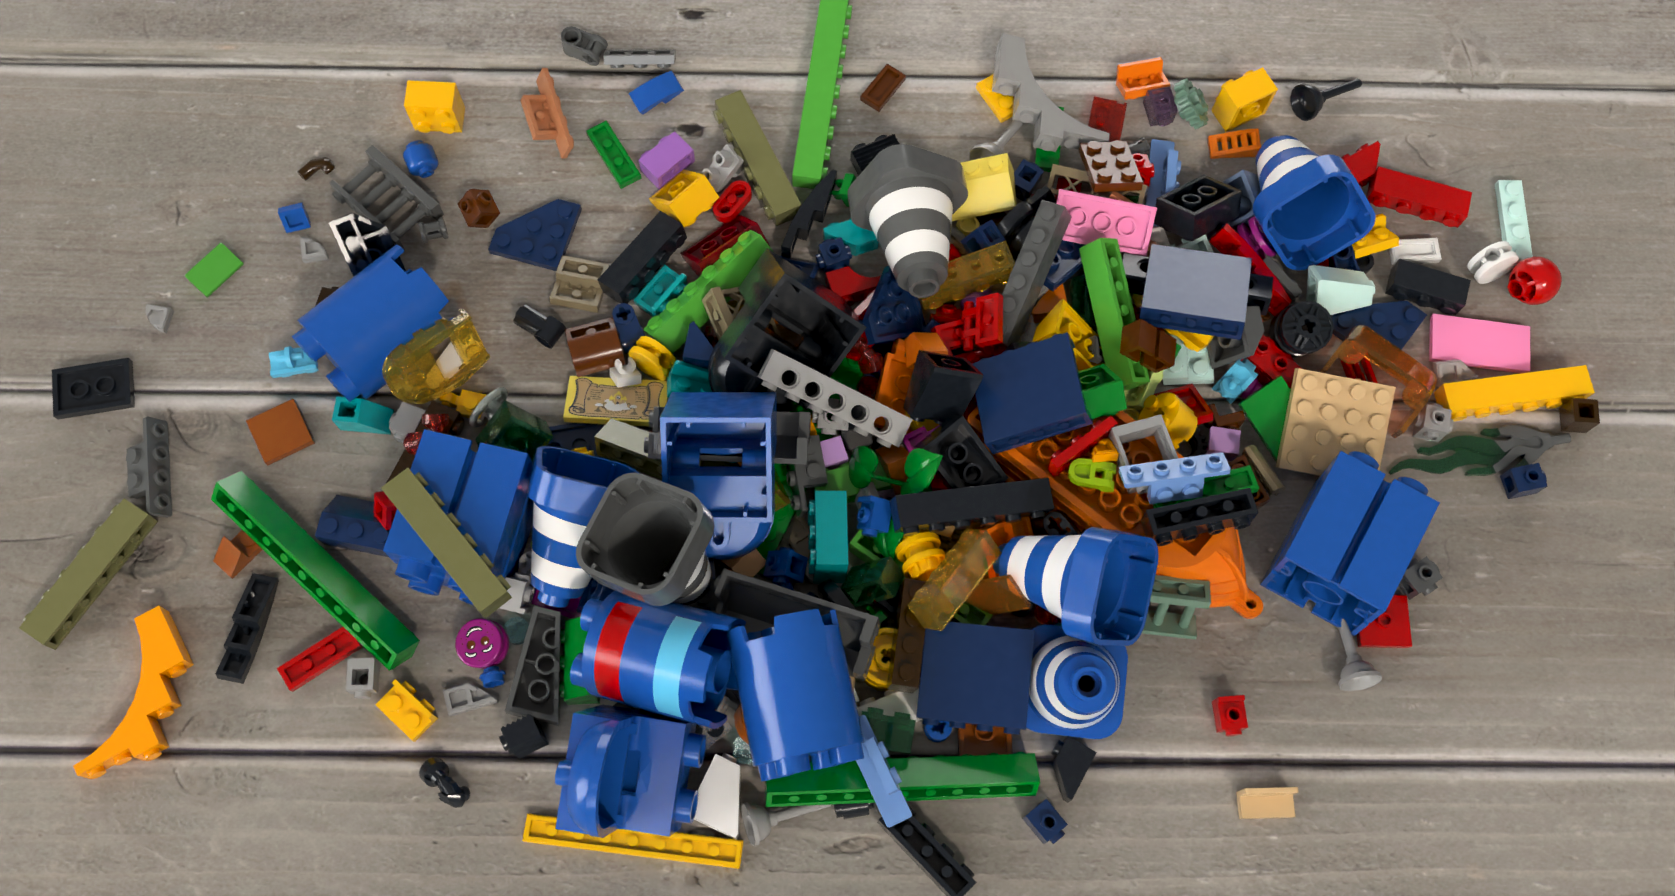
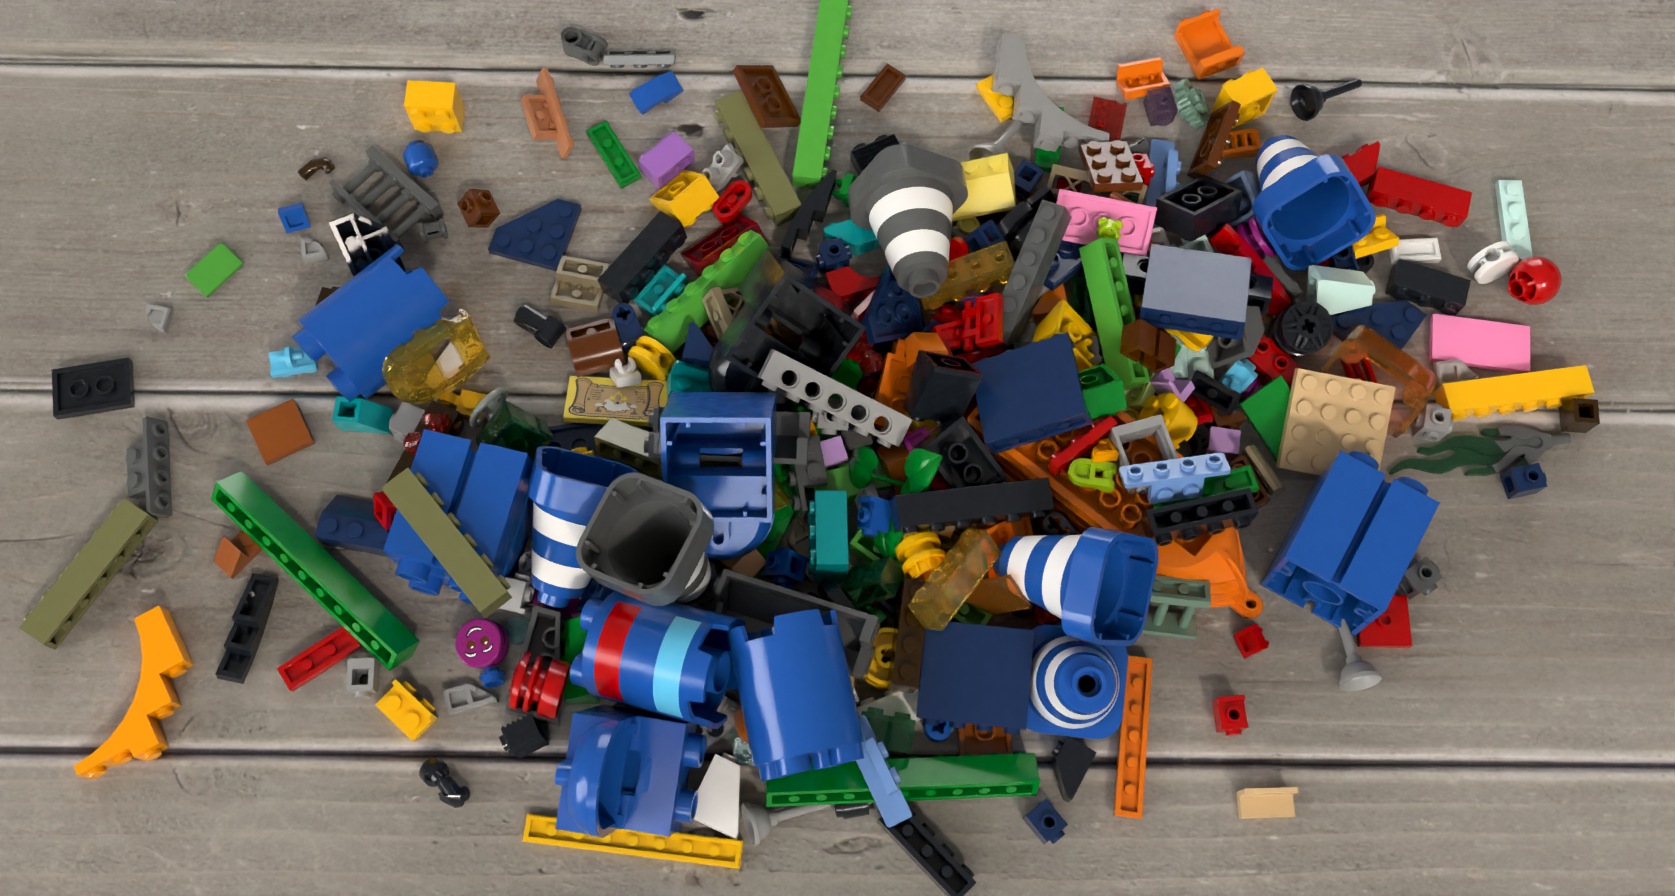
(539, 685): none -> red wheel
(766, 96): none -> reddish brown plate
(958, 248): none -> red tile
(1109, 228): none -> lime plate
(1133, 739): none -> orange plate
(1166, 383): none -> lavender panel
(1207, 44): none -> orange panel
(1214, 140): none -> reddish brown plate
(1215, 393): none -> black slope
(1251, 640): none -> red tile

